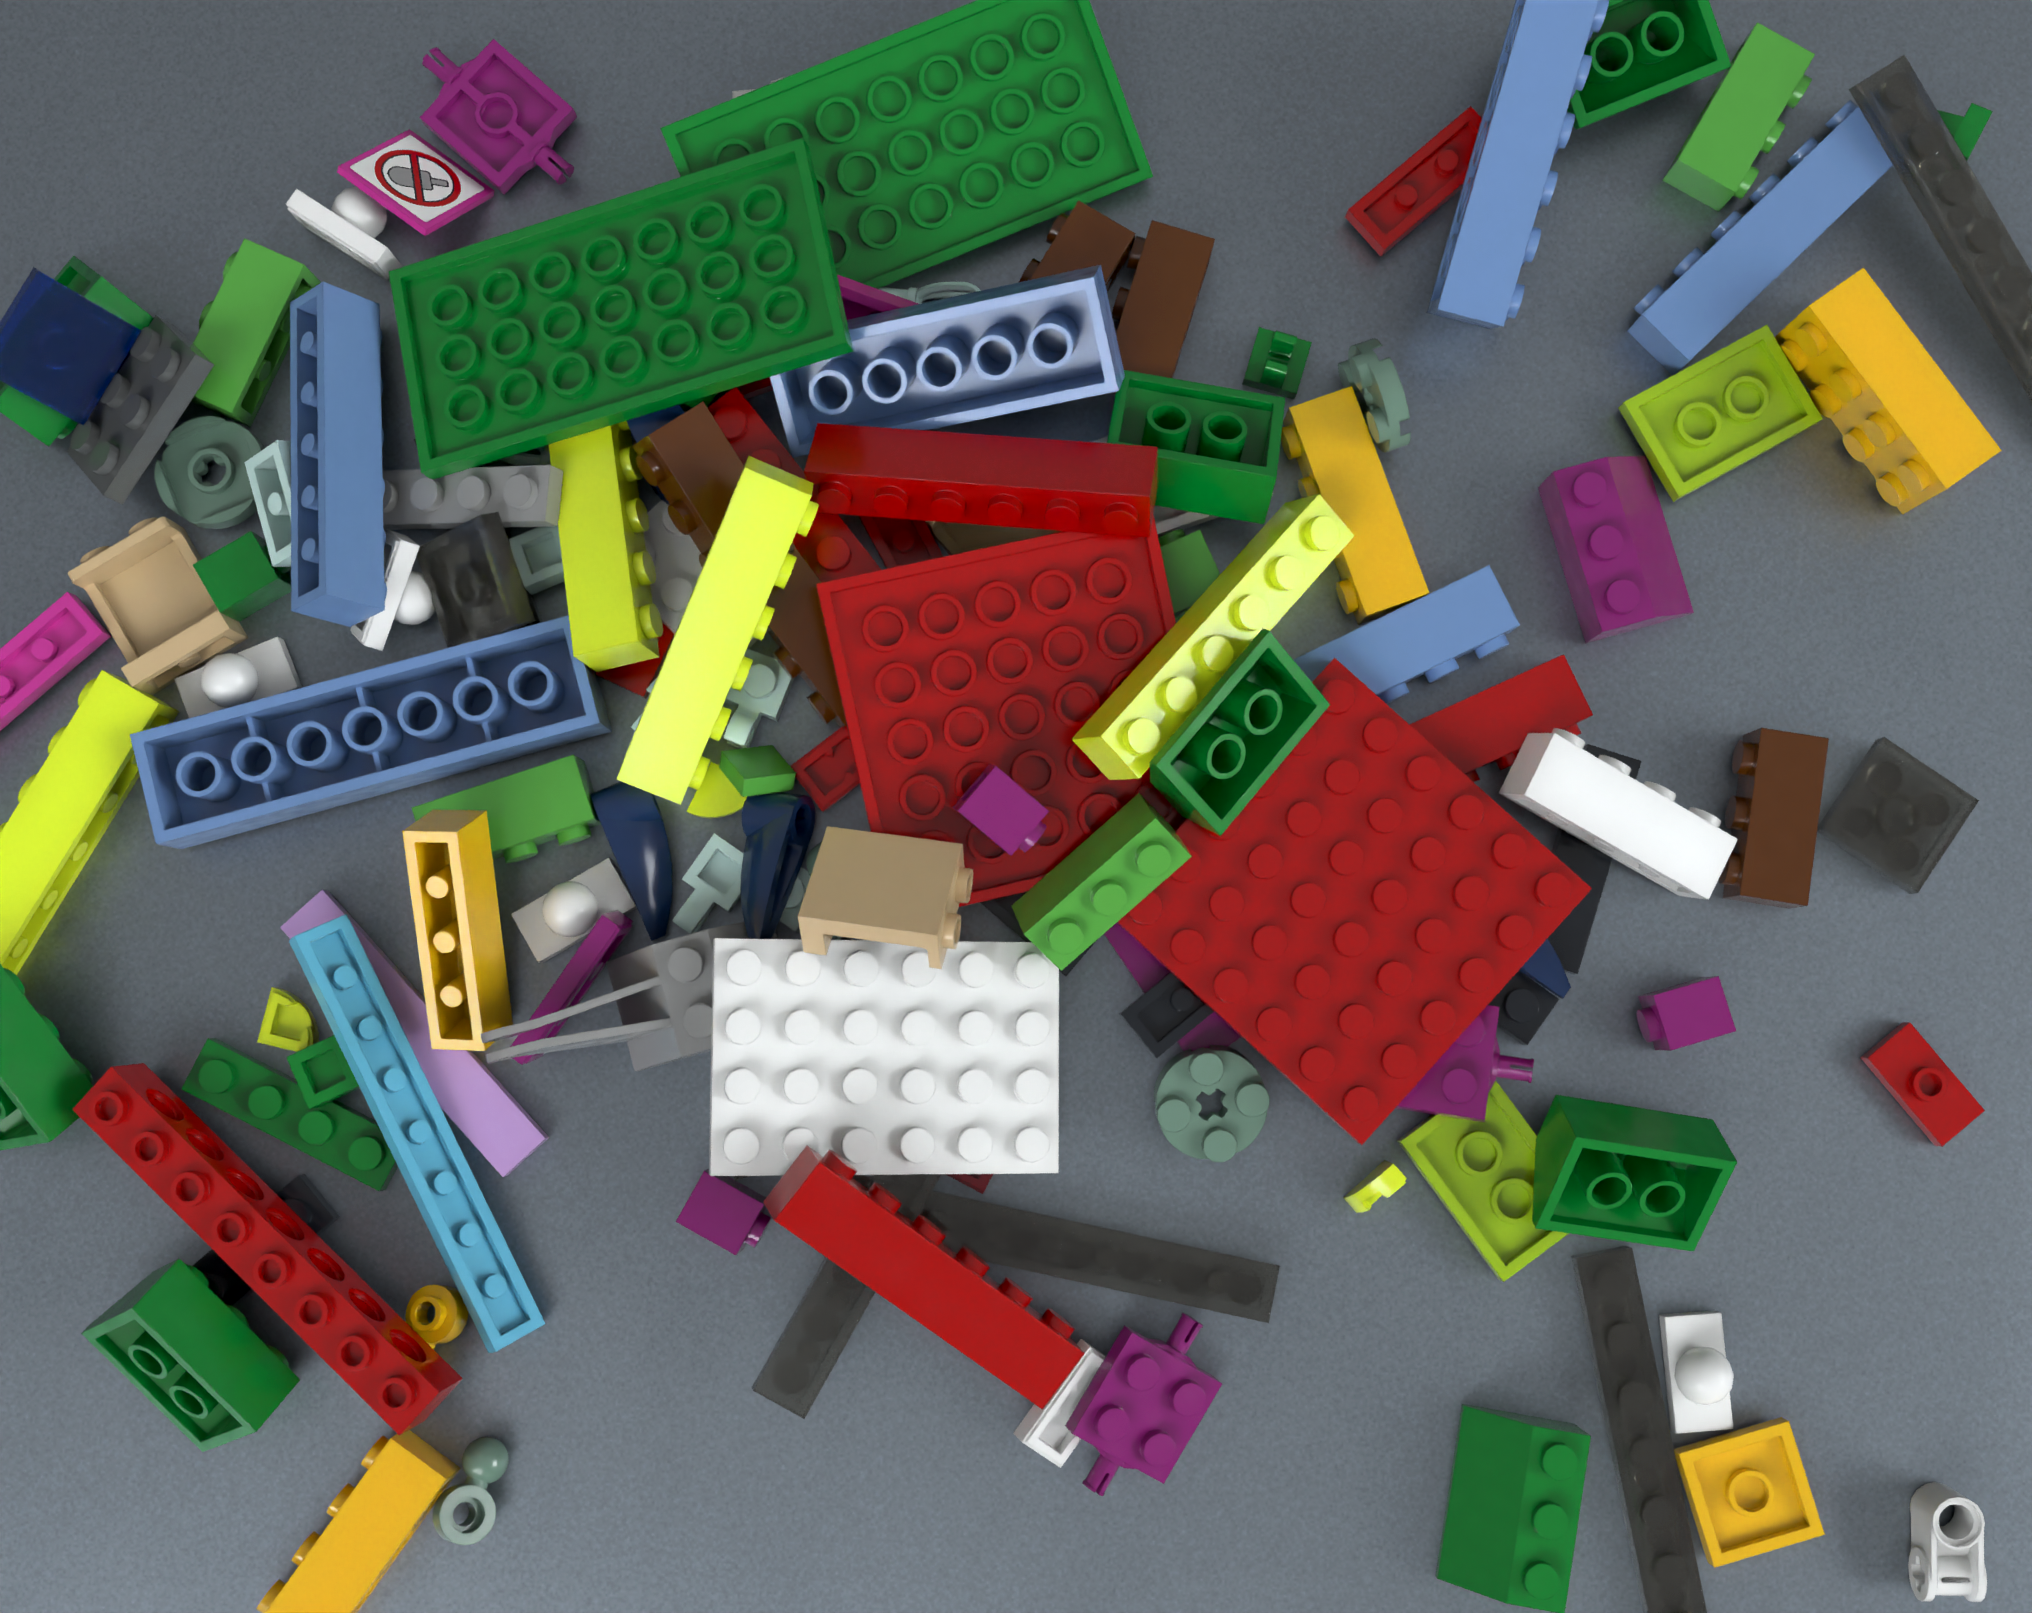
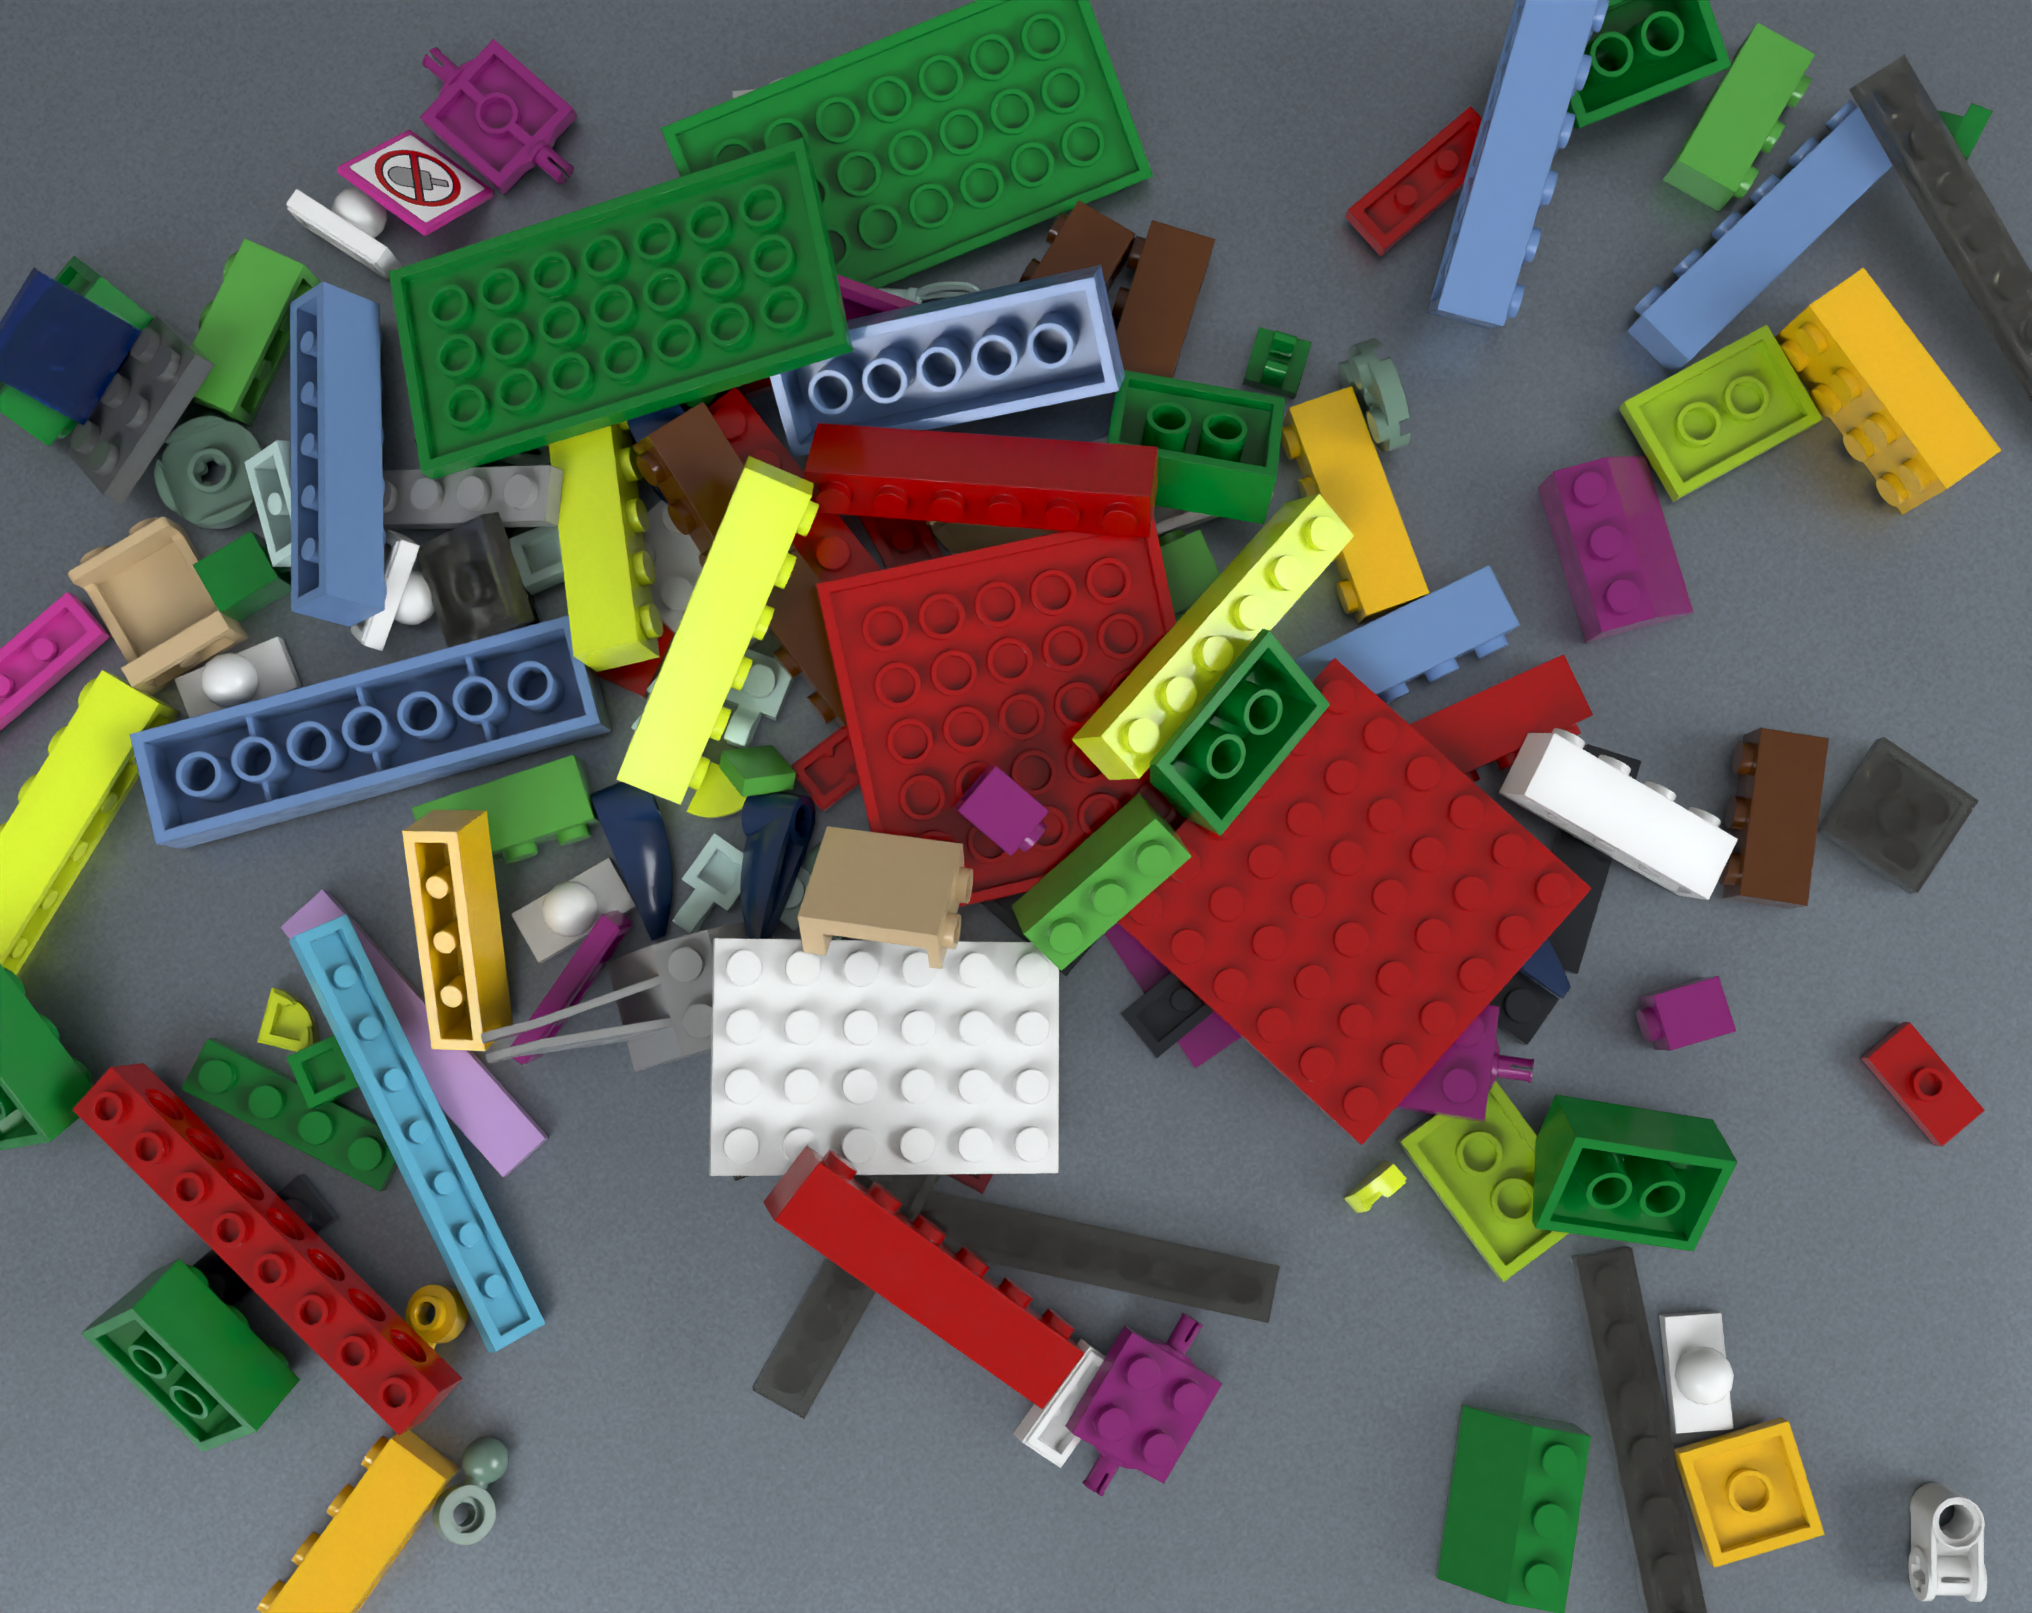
(725, 1213): magenta brick -> none
(1219, 1133): sand green plate -> none

